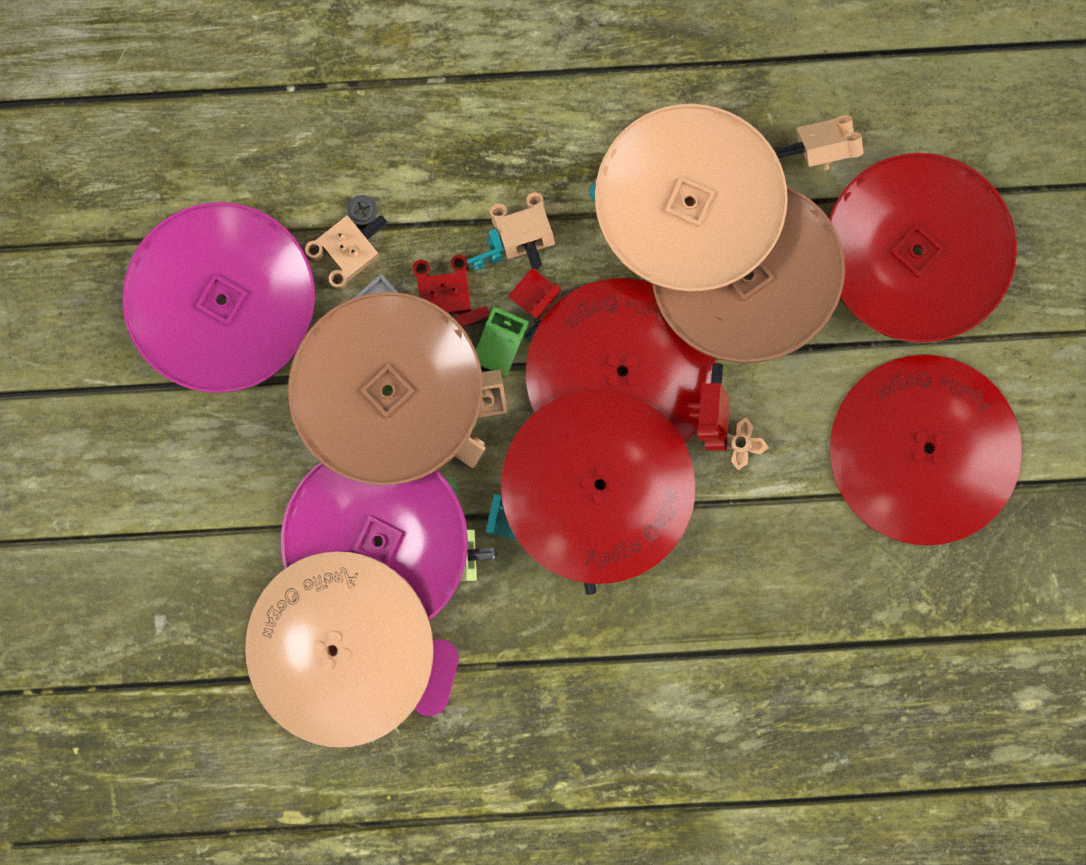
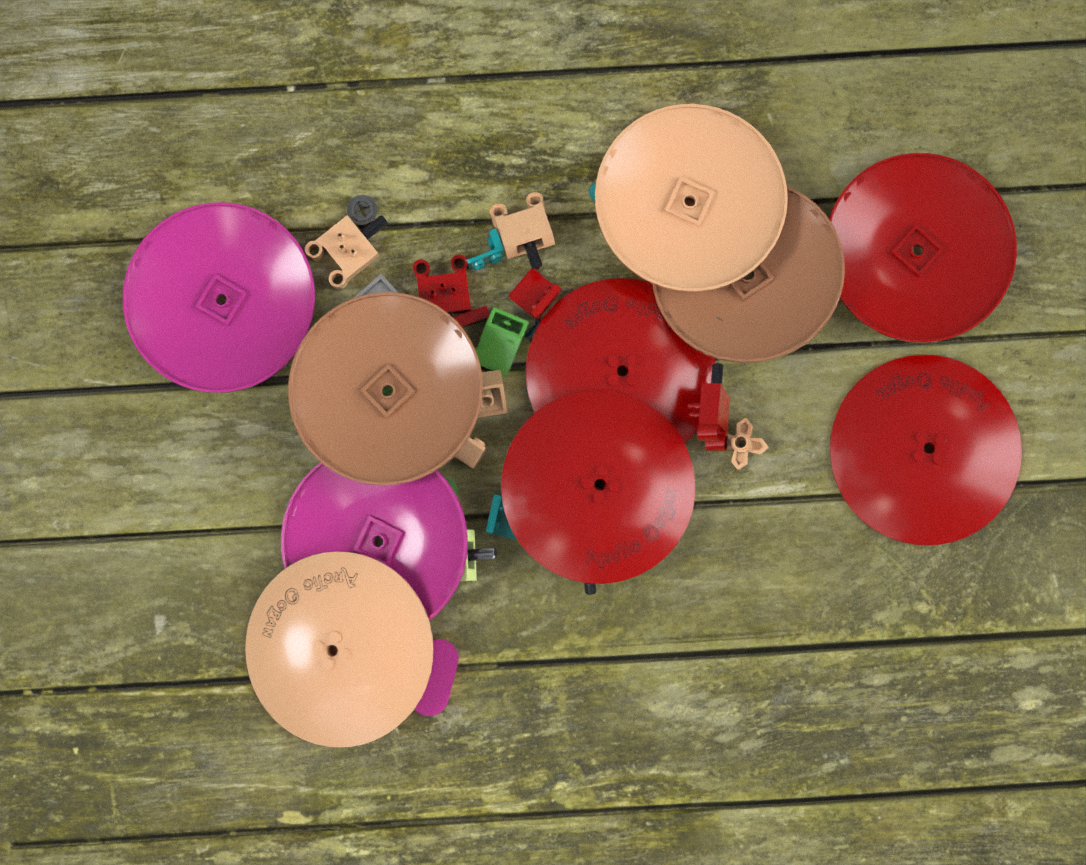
(825, 142): light nougat piece -> none

